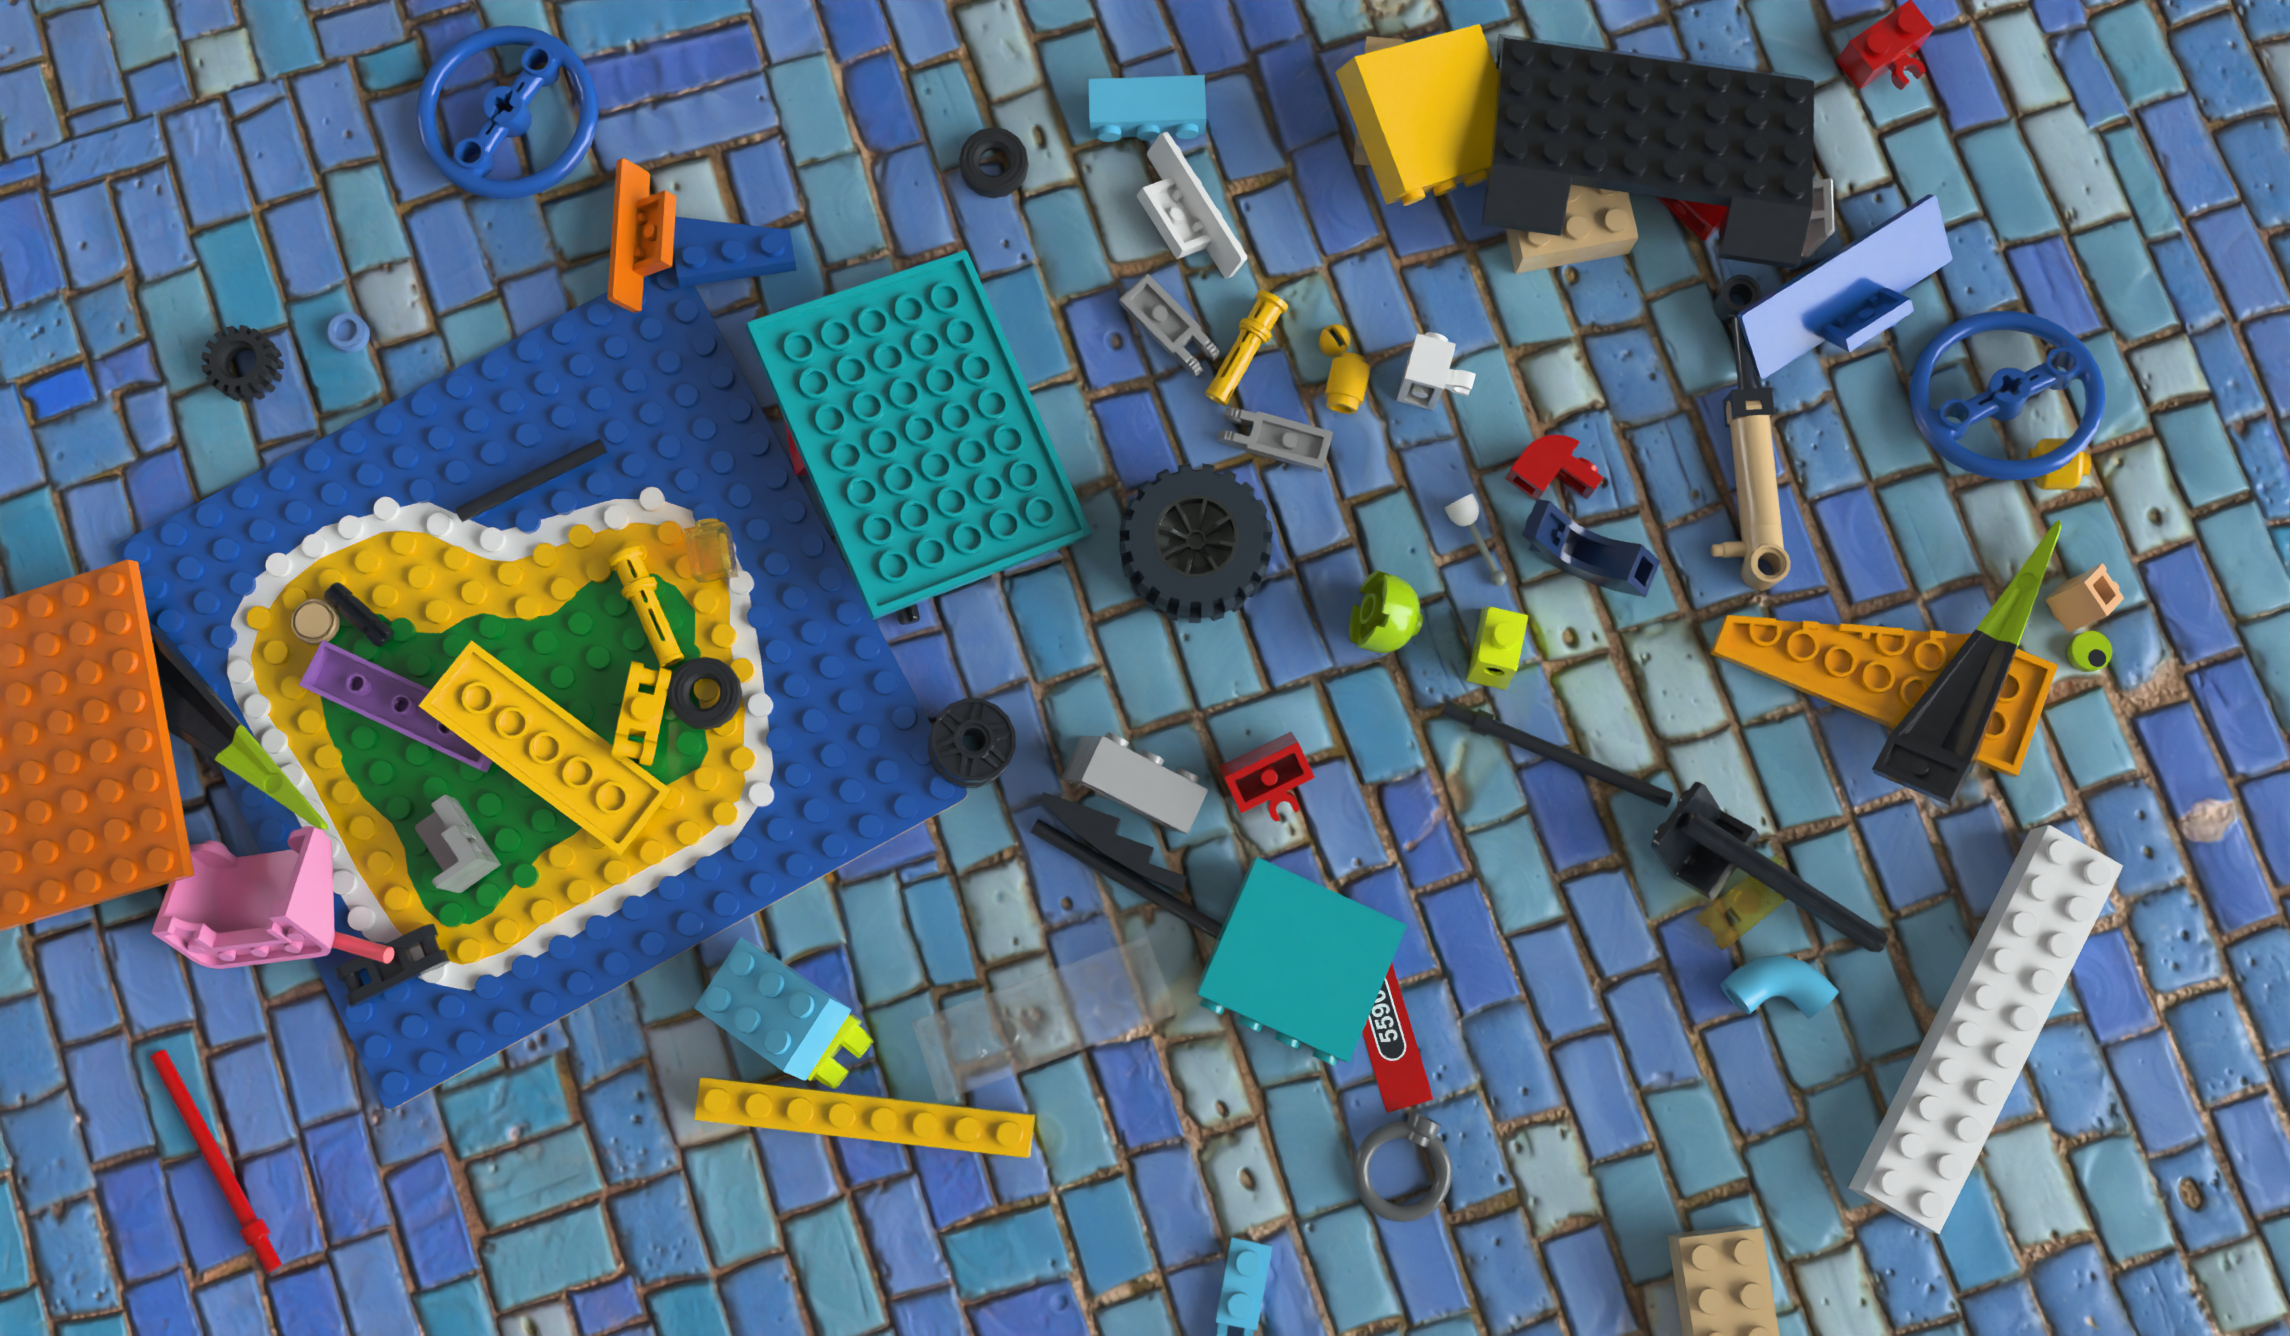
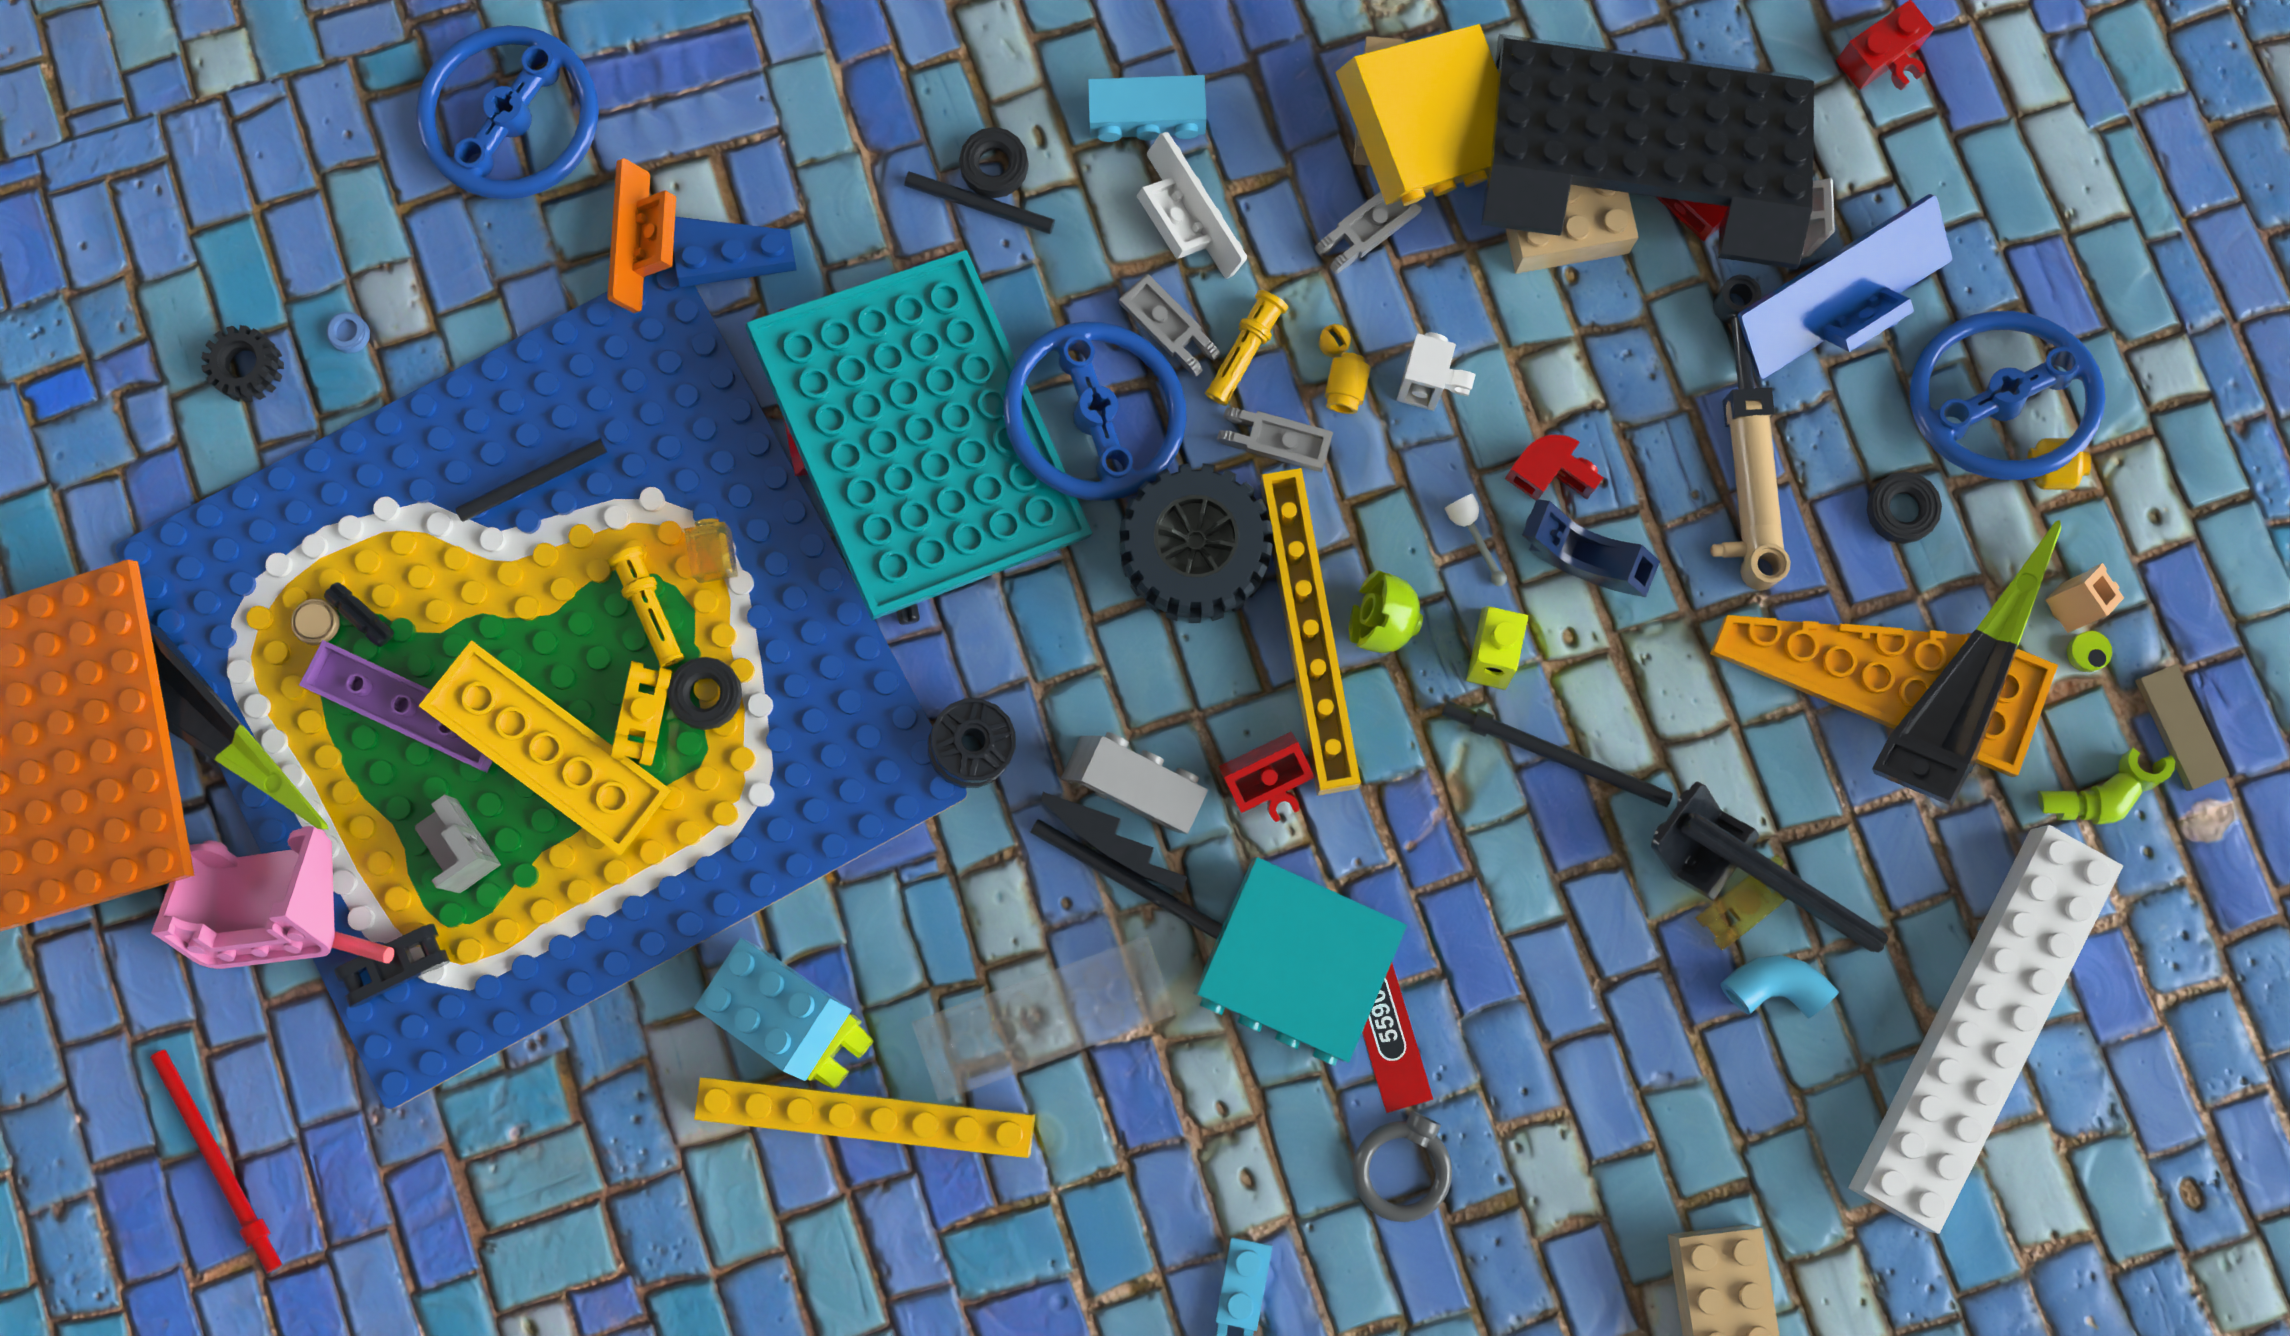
(979, 202): none -> black bar
(1089, 392): none -> blue piece
(1310, 633): none -> yellow brick
(1366, 229): none -> light grey hinge
(1924, 494): none -> black tyre
(2112, 799): none -> lime piece
(2182, 727): none -> dark tan tile

